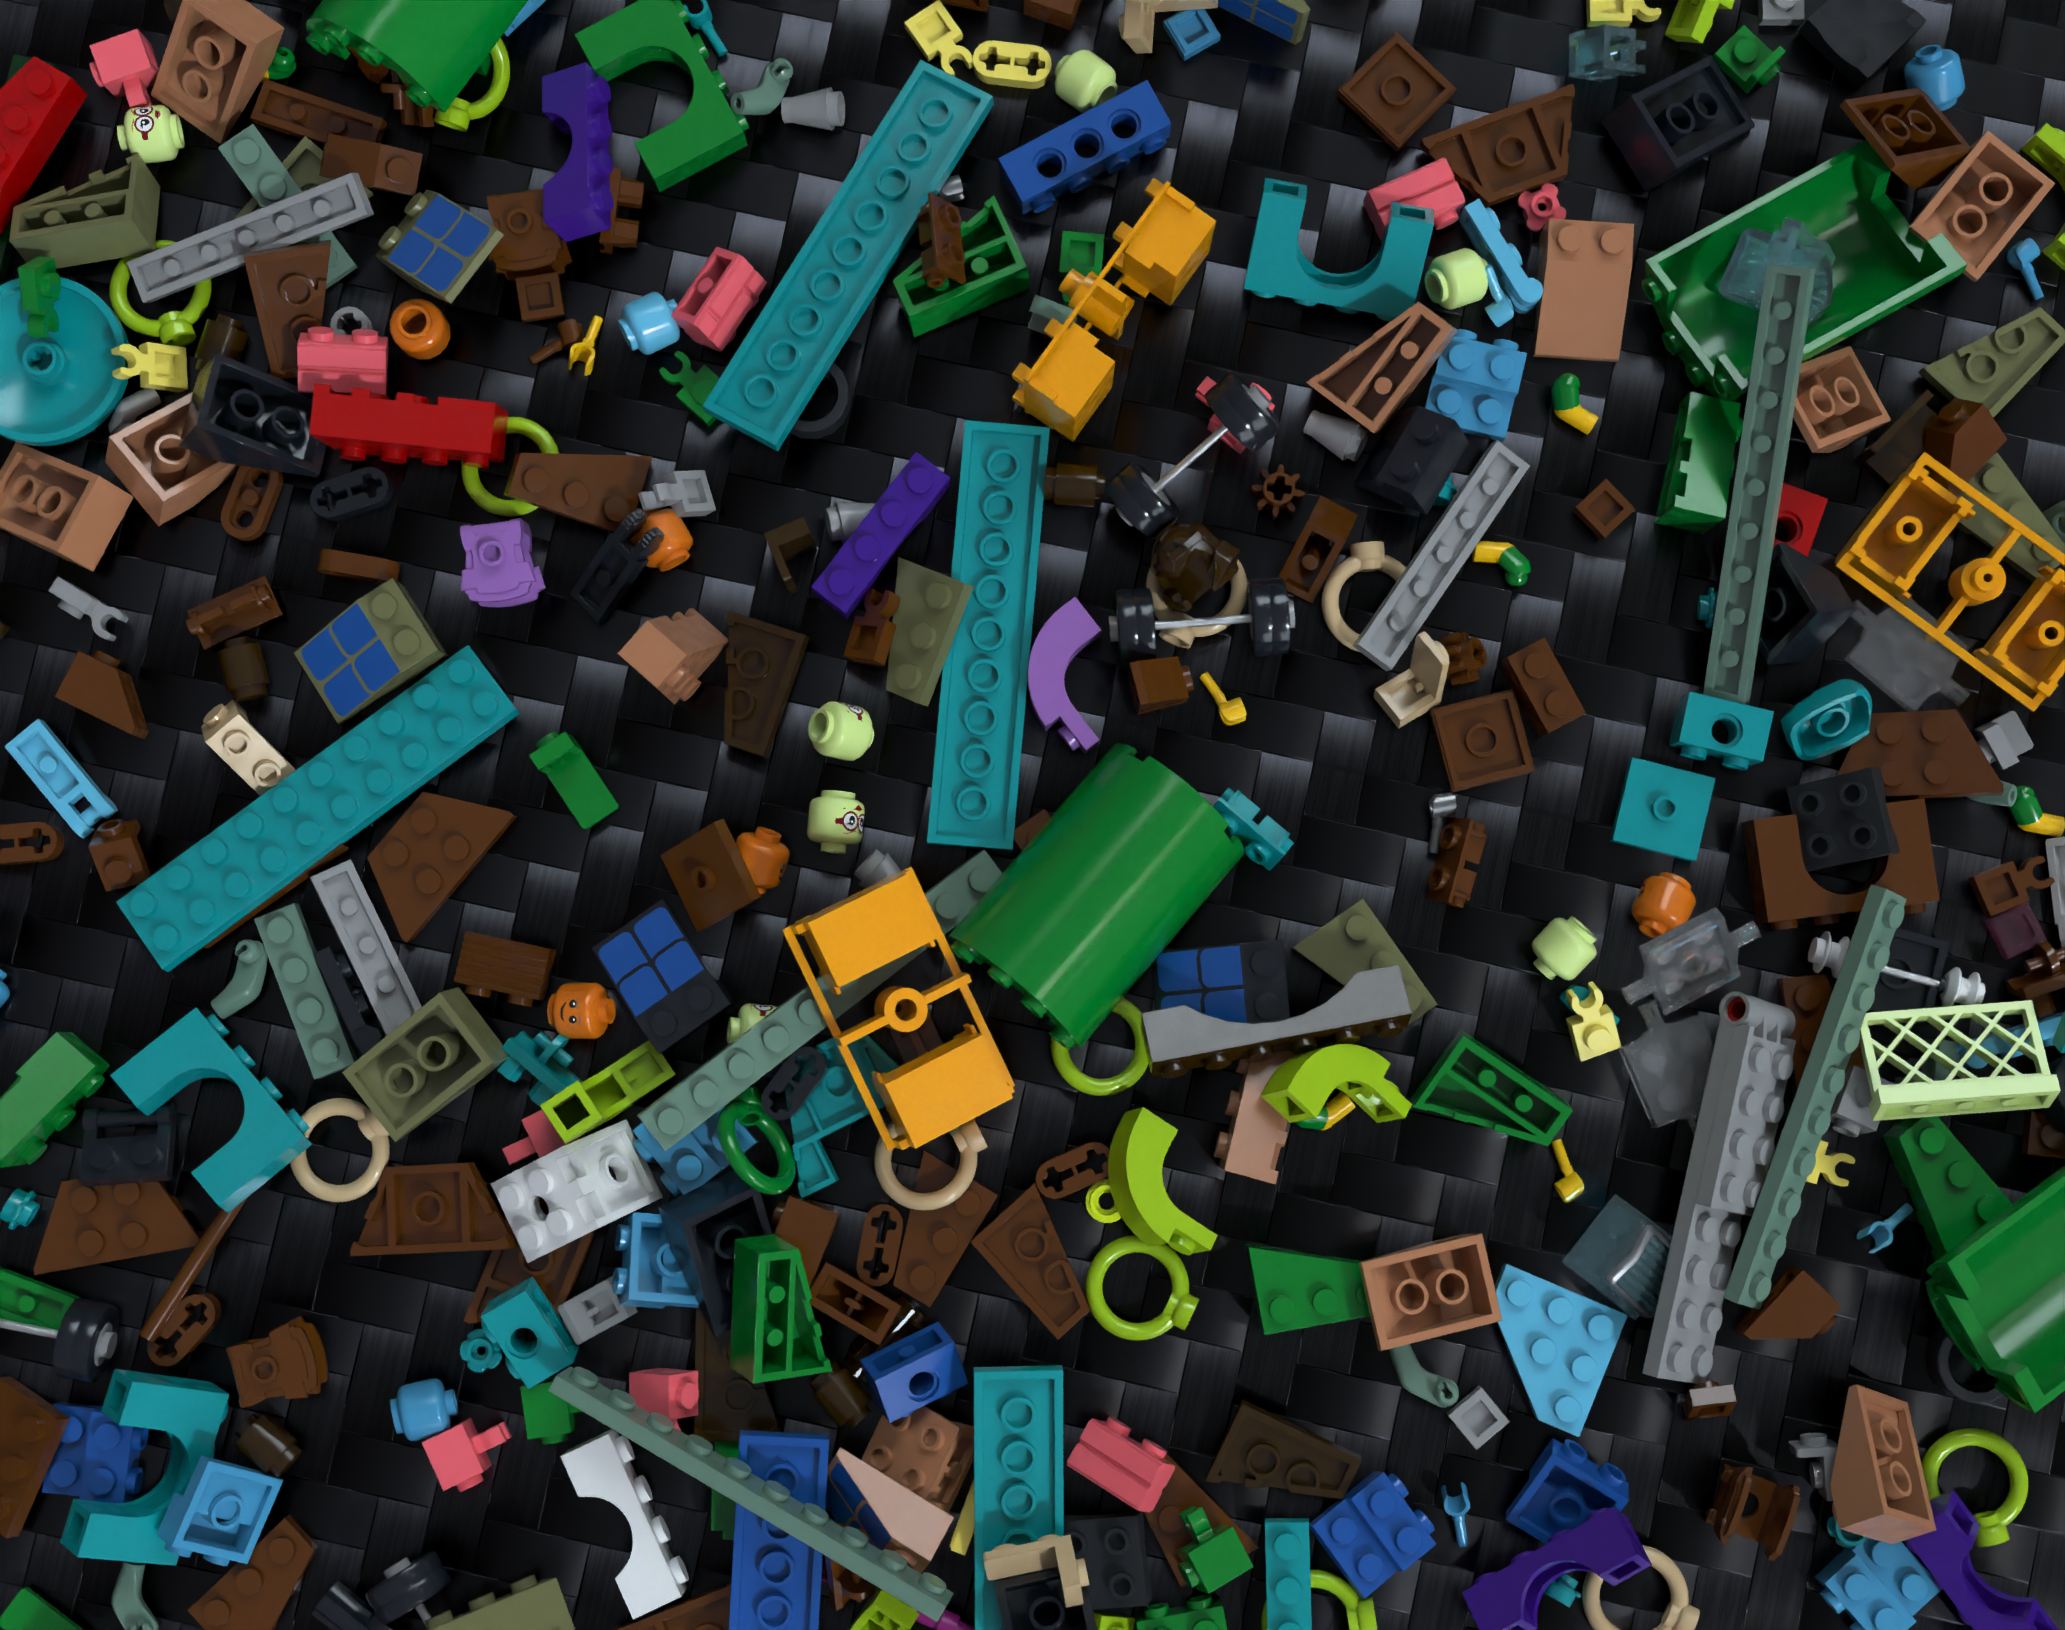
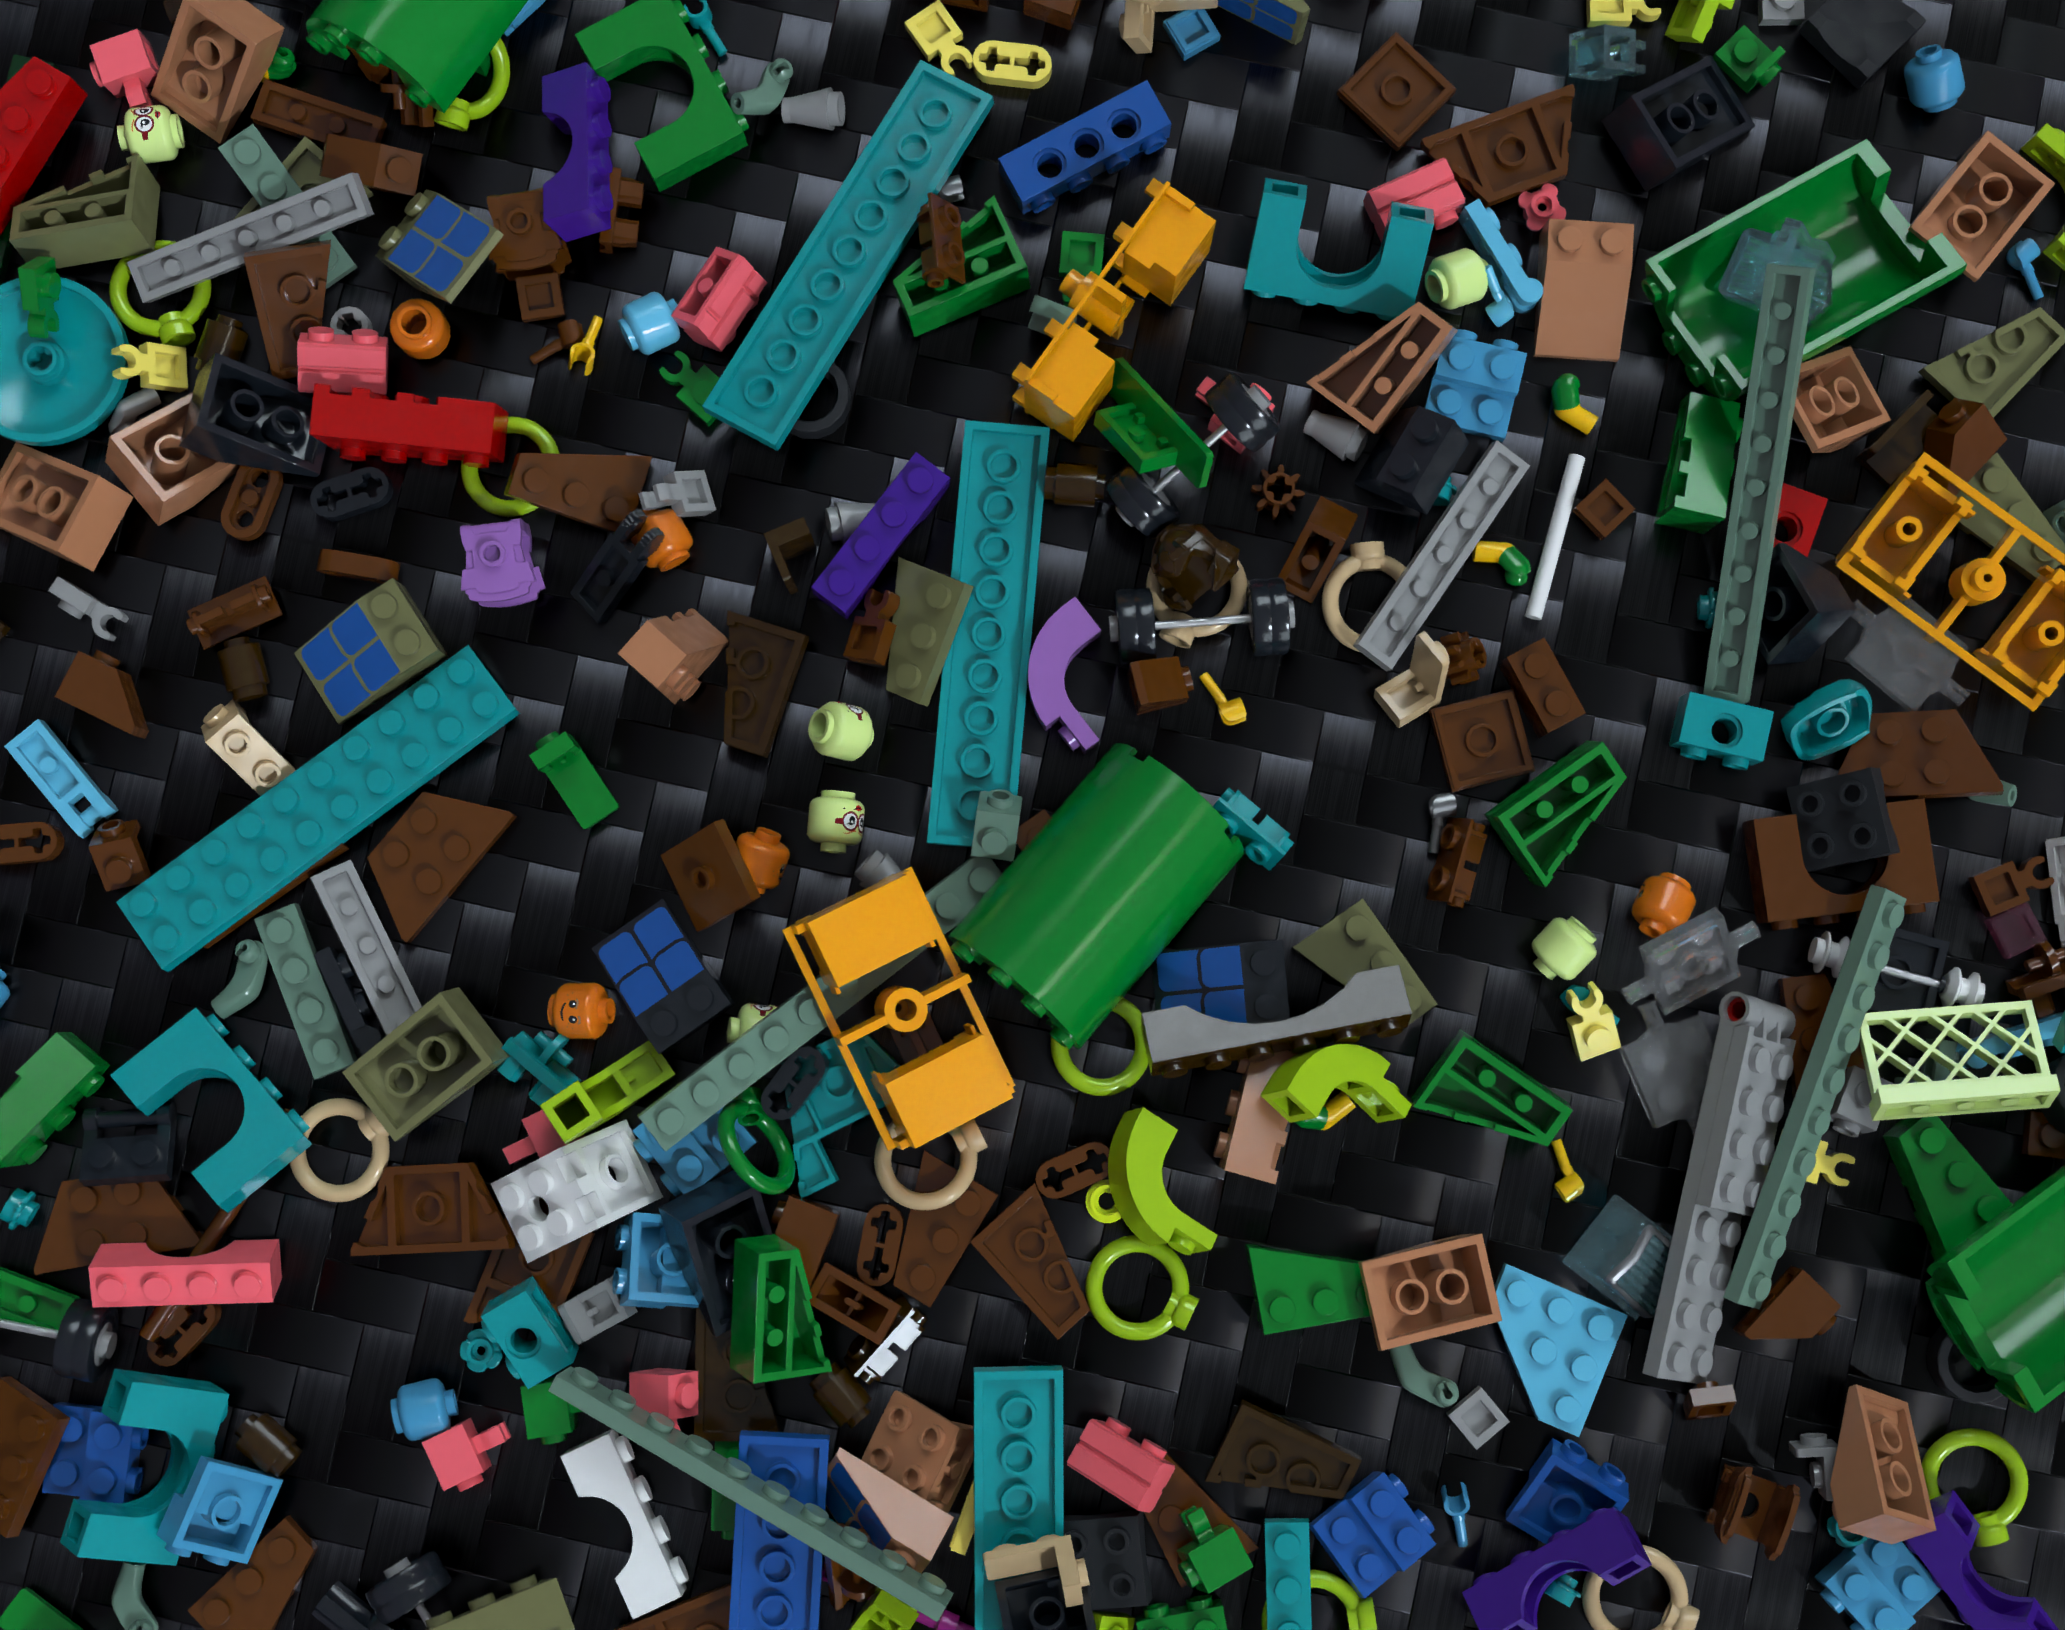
(139, 1277): none -> coral arch
(284, 1364): reddish brown piece -> none
(505, 967): reddish brown brick -> none
(925, 1353): blue brick -> none
(996, 825): none -> sand green bracket
(1084, 80): yellowish green head -> none
(1149, 430): none -> green bracket
(1555, 537): none -> white bar
(1555, 808): none -> green wedge
(1662, 809): teal plate -> none
(1883, 1230): medium azure hand -> none
(1909, 135): reddish brown slope -> none
(2003, 740): light grey bracket -> none
(2030, 816): arm -> none

